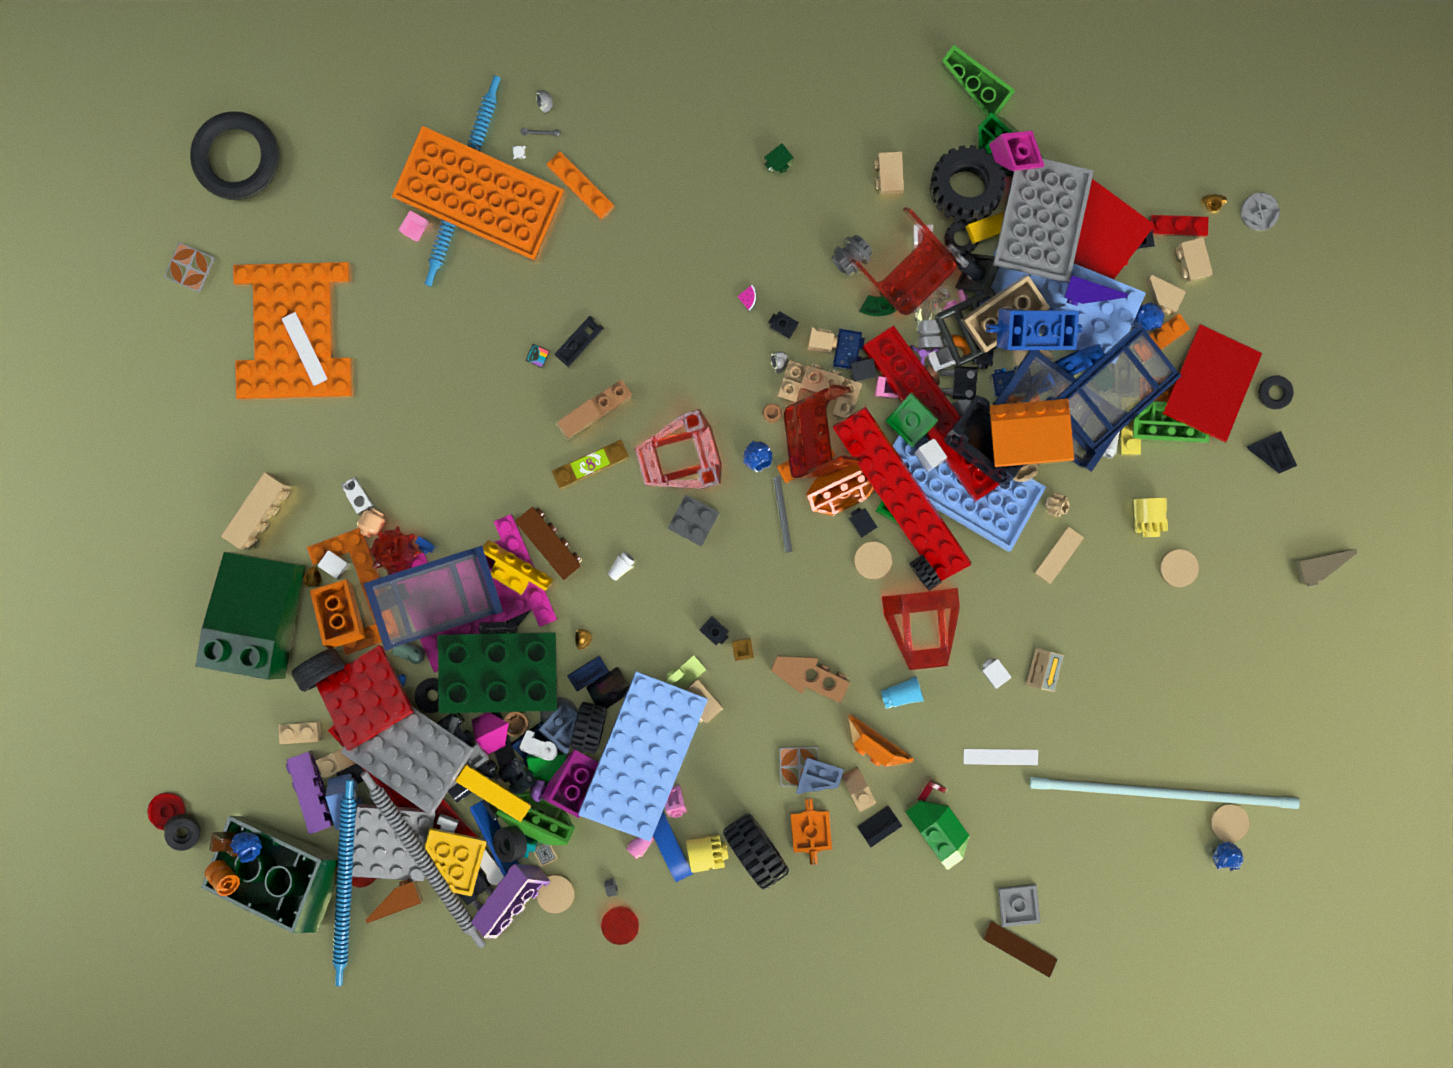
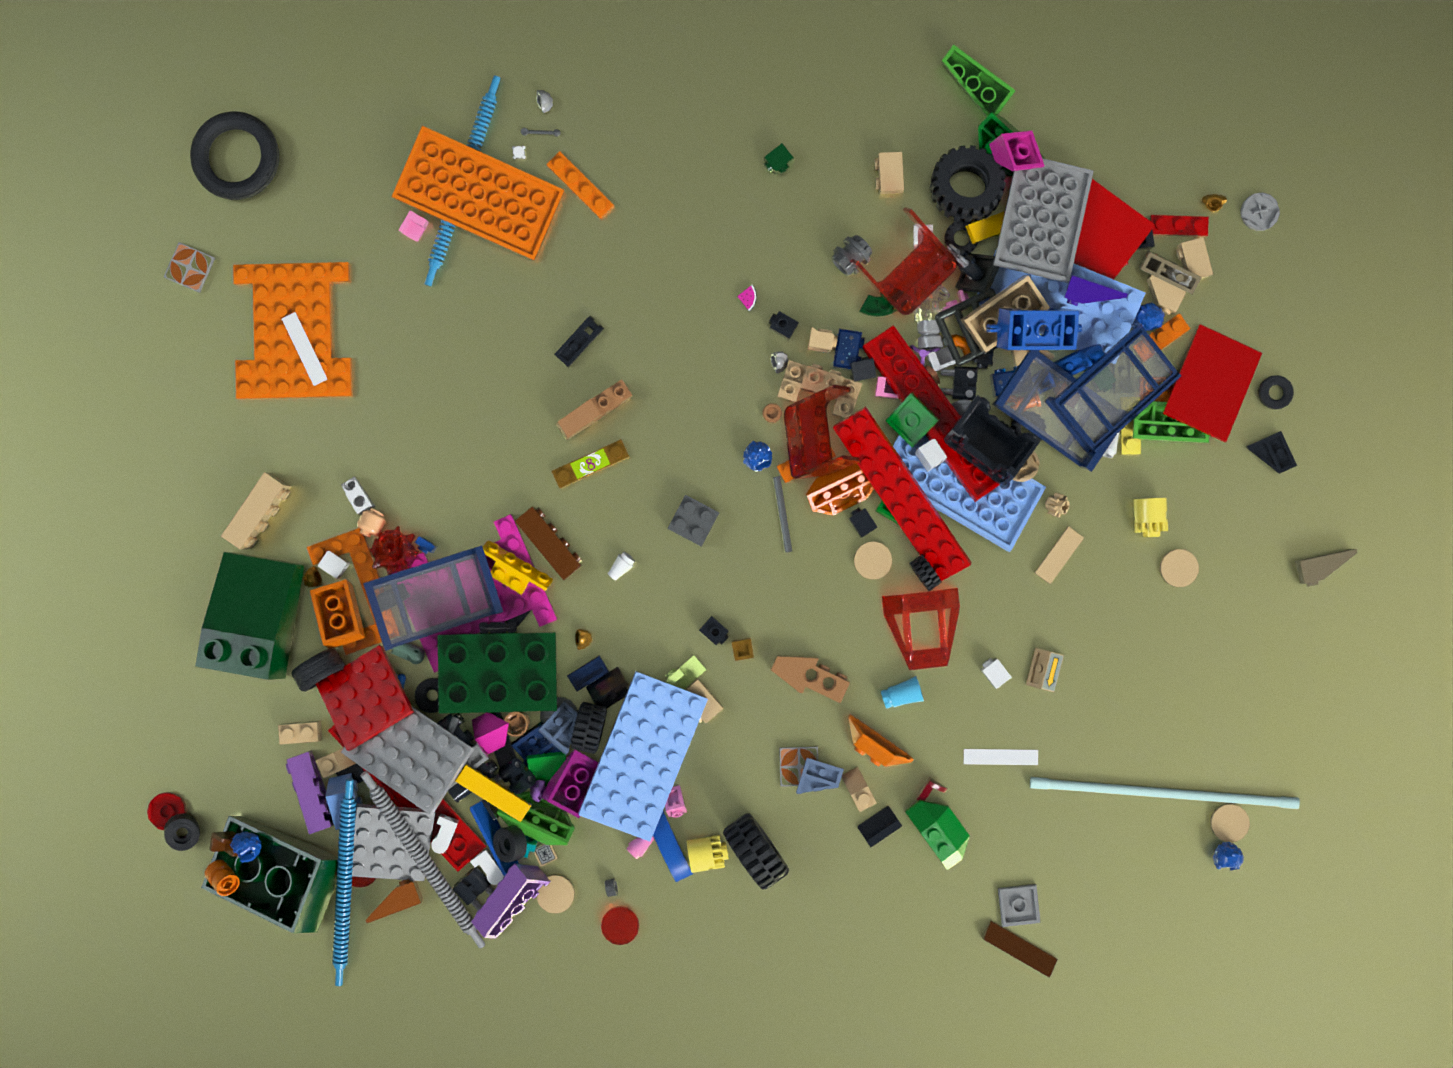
(456, 858): yellow plate -> none
(537, 356): tile -> none
(541, 749): white leg -> none
(702, 433): clear red windscreen -> none
(811, 831): orange plate -> none
(1031, 432): orange slope -> none
(1170, 272): none -> dark tan slope

